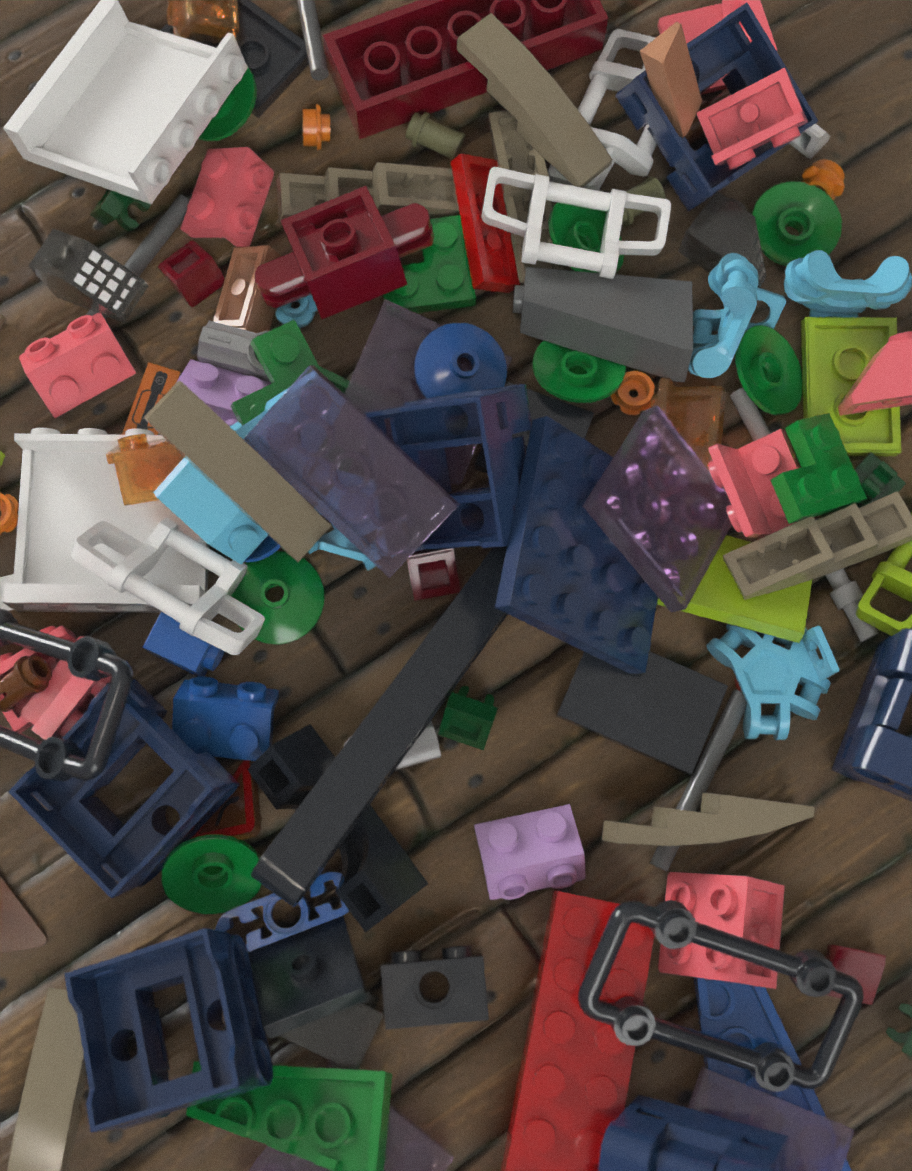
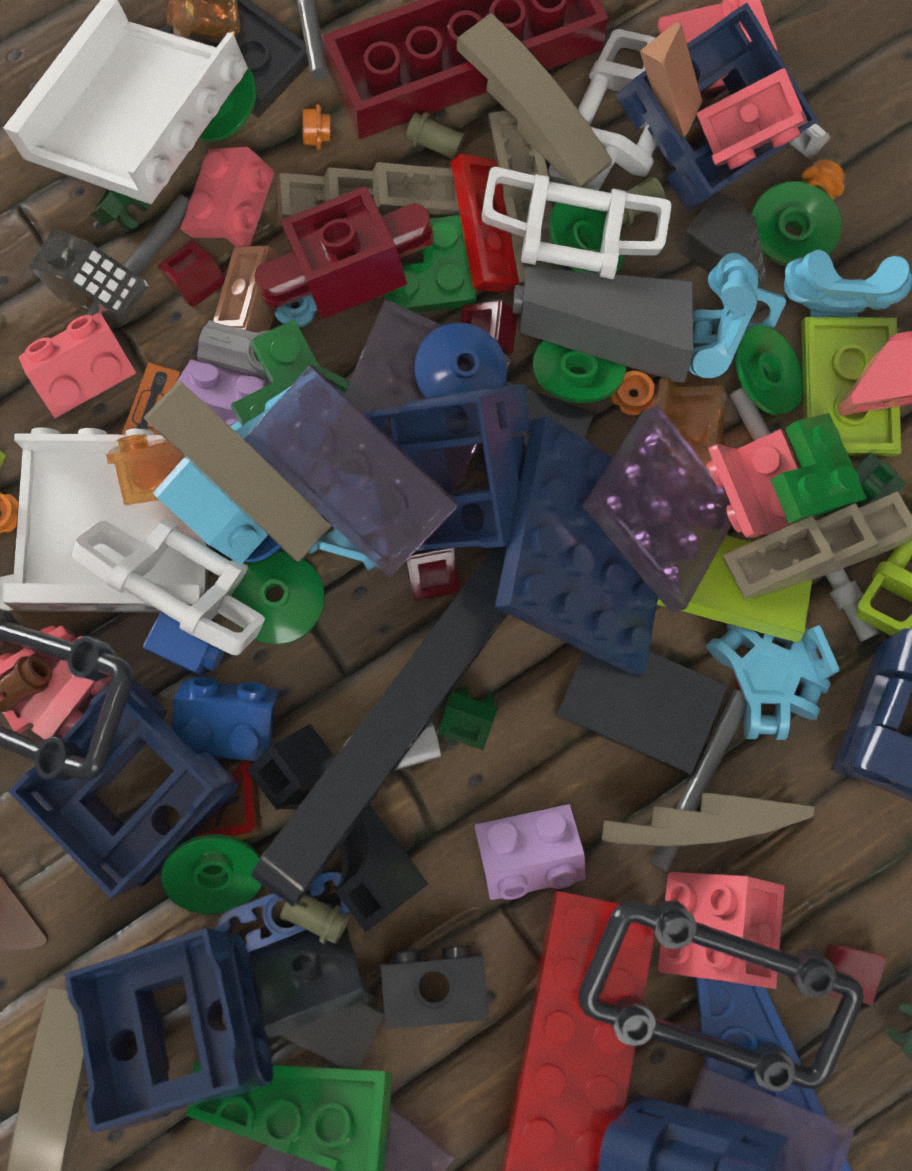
(317, 918): none -> olive pin
(495, 319): none -> dark red slope

